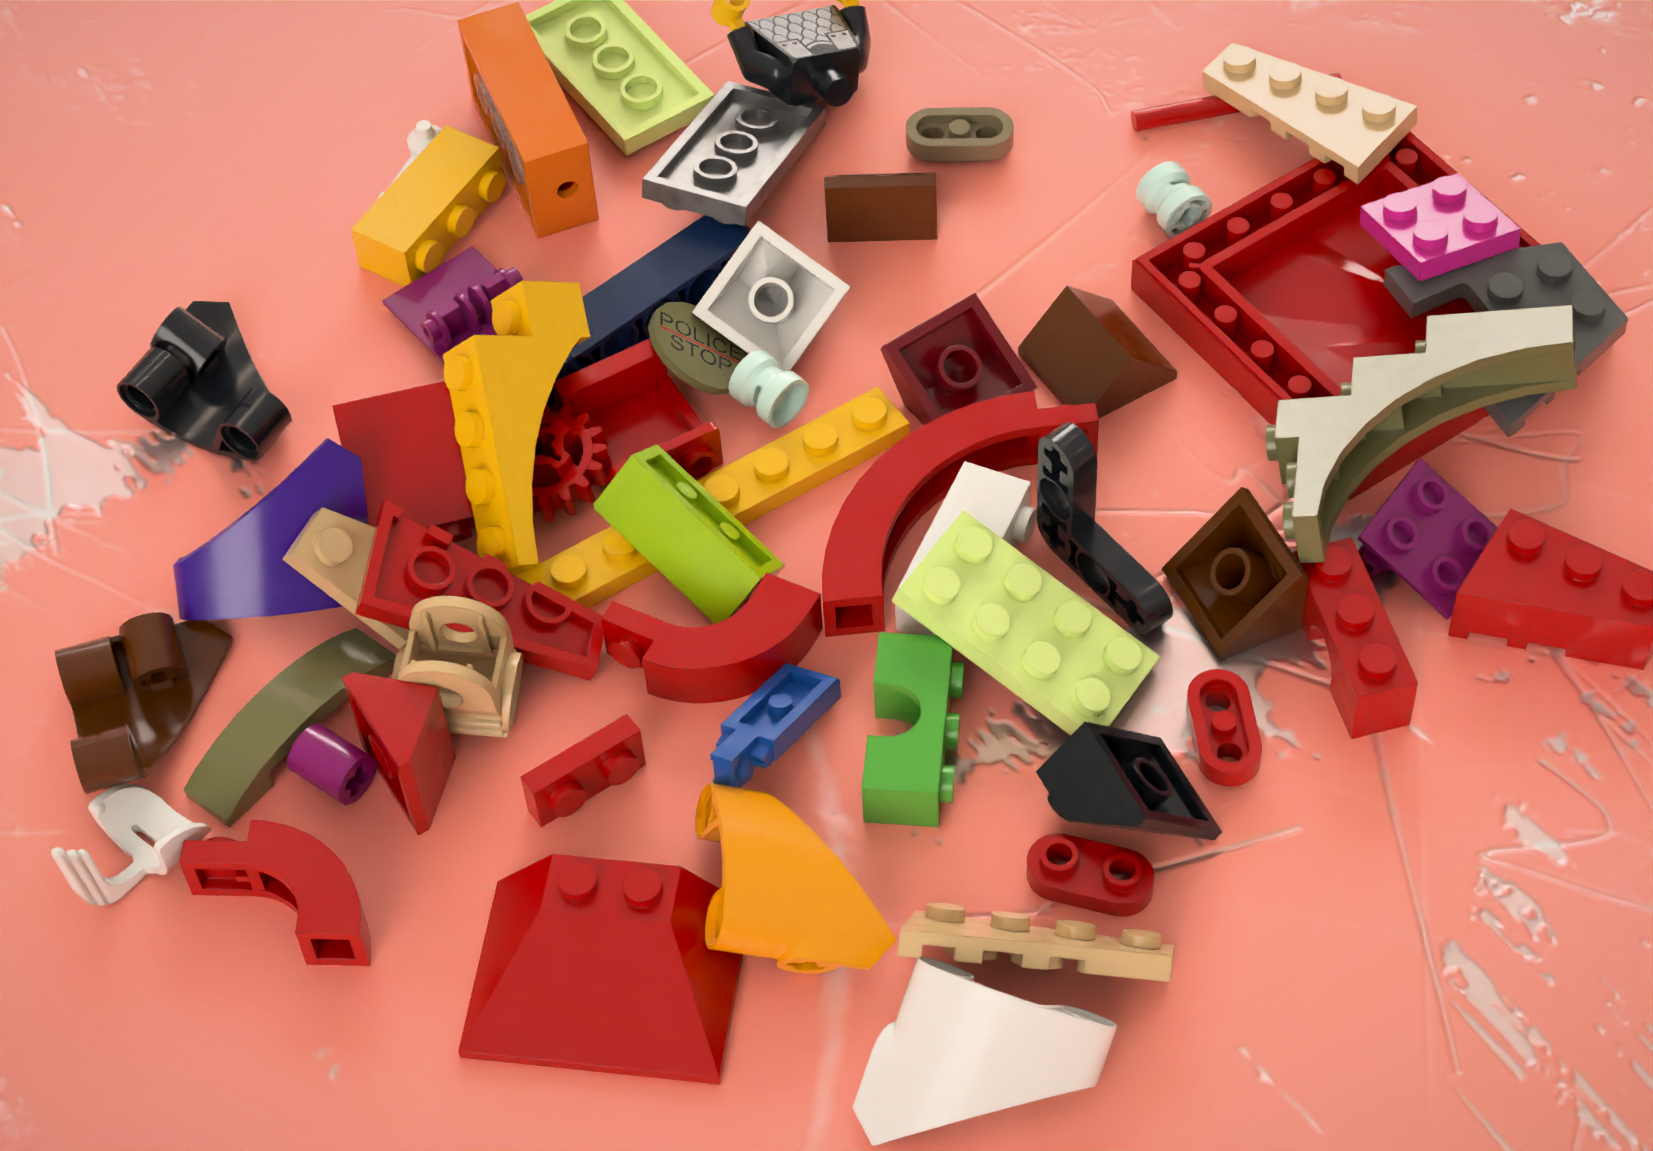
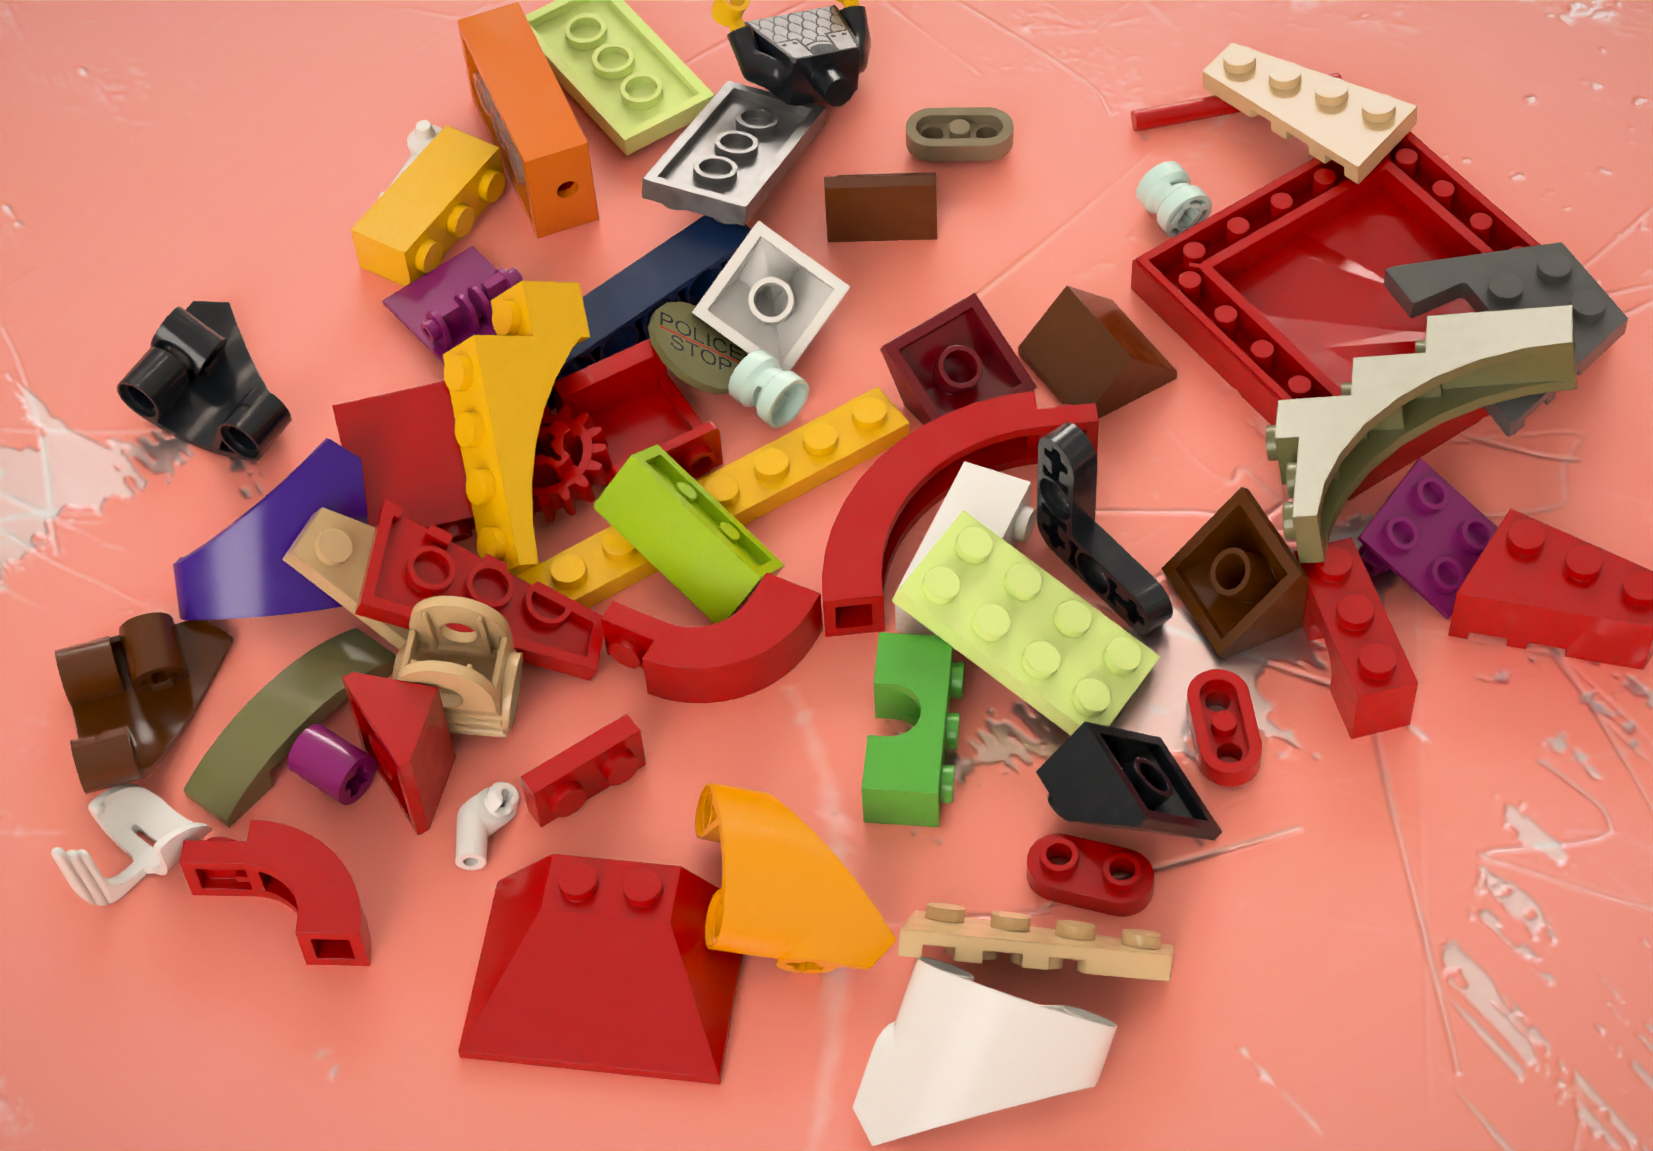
(480, 819): none -> white arm
(771, 722): blue hinge -> none
(1439, 226): dark pink plate -> none

